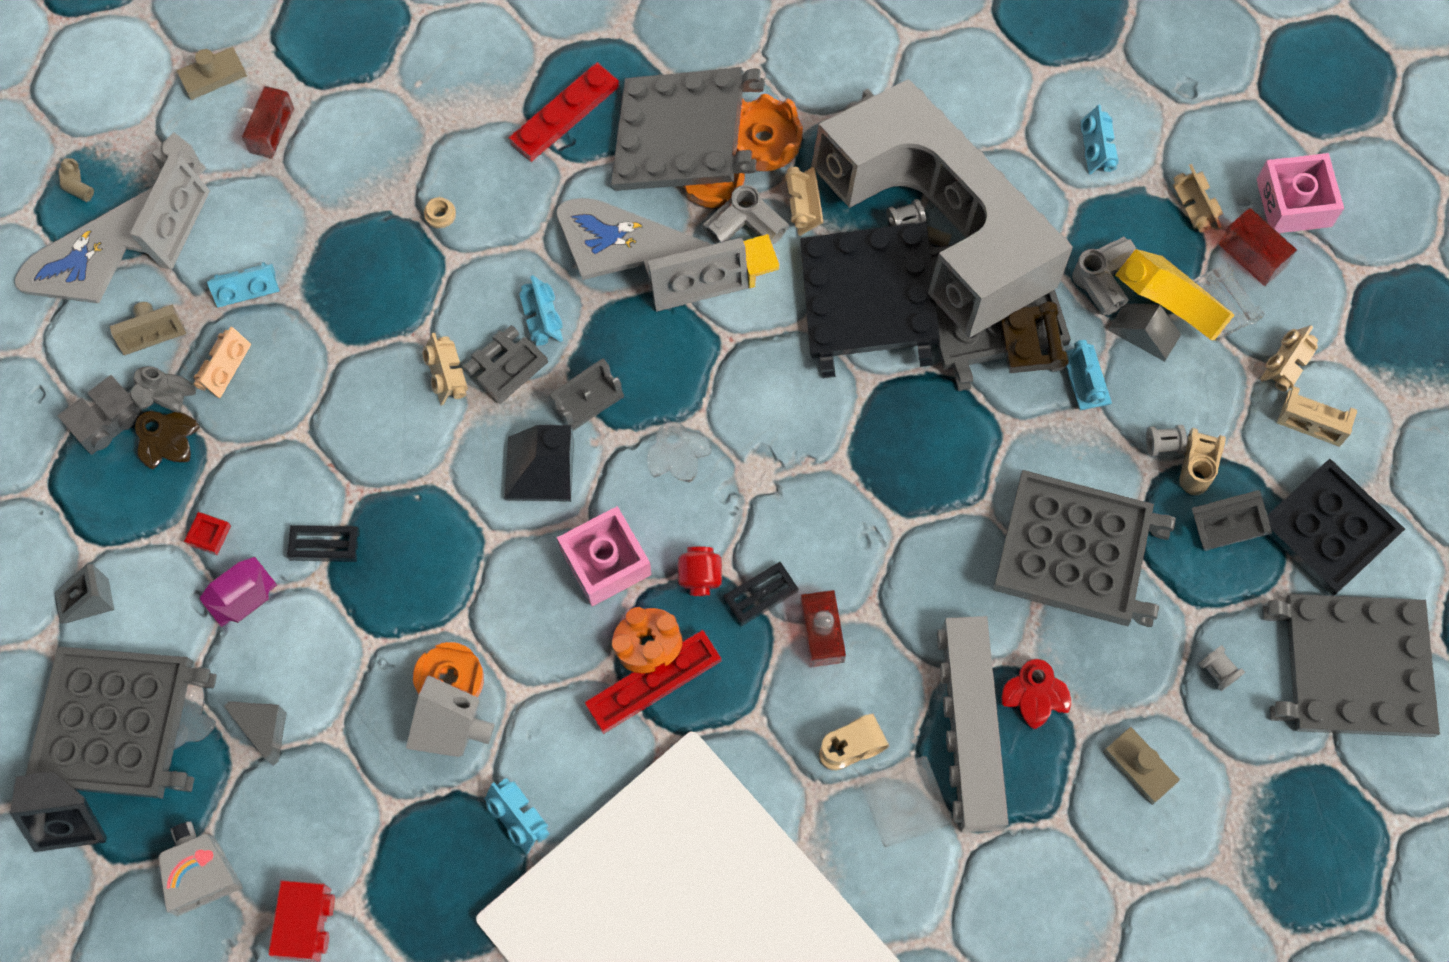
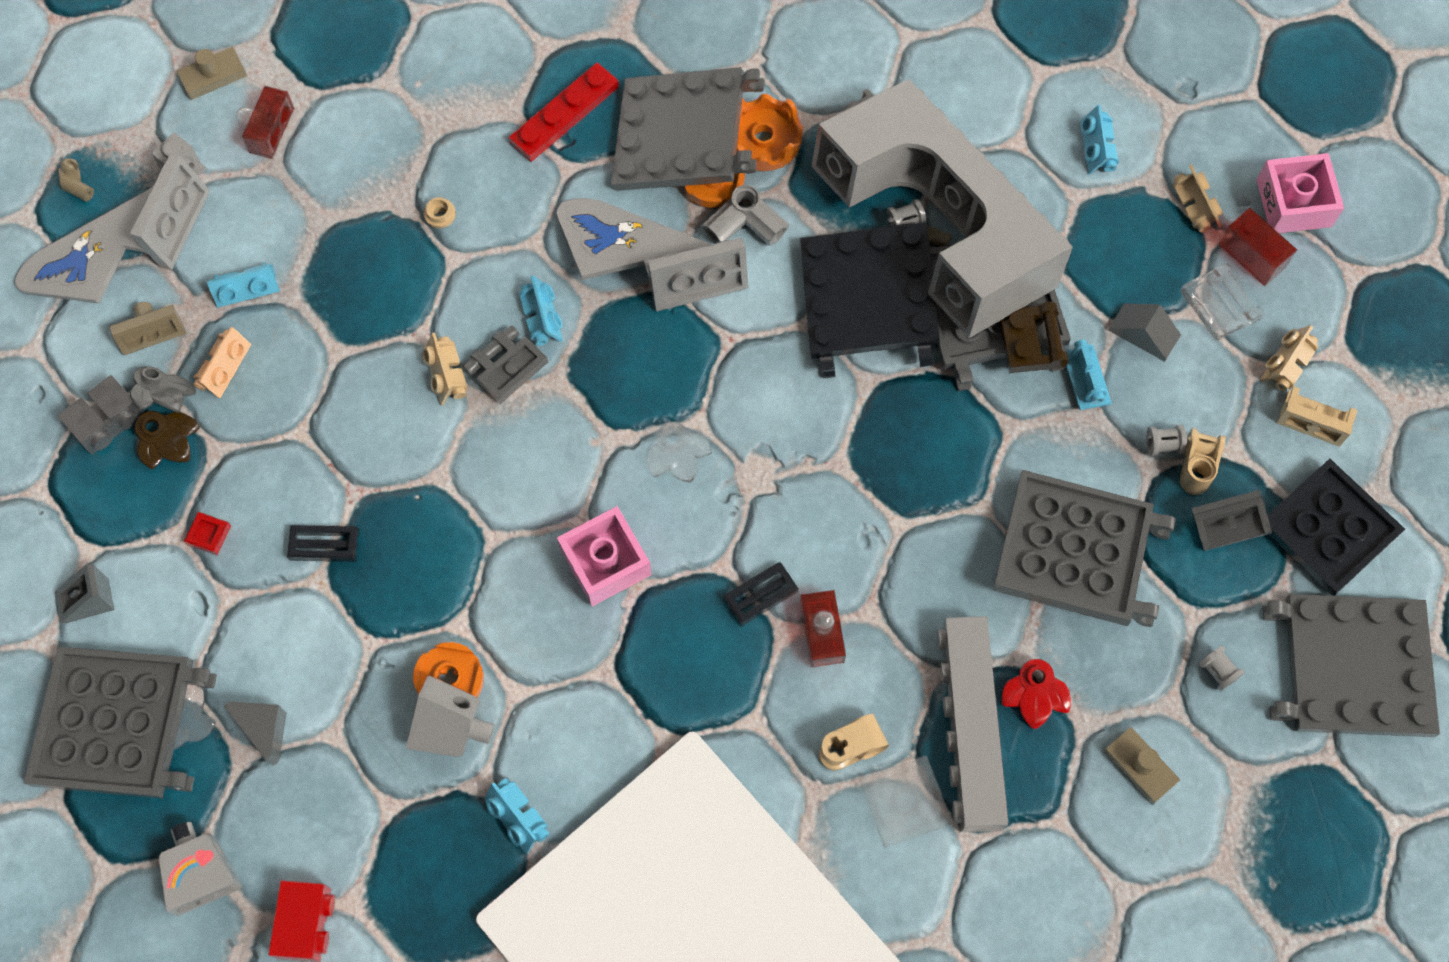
(53, 813): black slope -> none
(238, 591): magenta slope -> none
(540, 464): black slope -> none
(586, 395): dark grey hinge -> none
(640, 624): orange plate -> none
(643, 689): red plate -> none
(700, 570): red head -> none
(759, 258): yellow panel -> none
(805, 199): tan hinge -> none
(1101, 283): light grey piece -> none
(1168, 286): yellow arch -> none

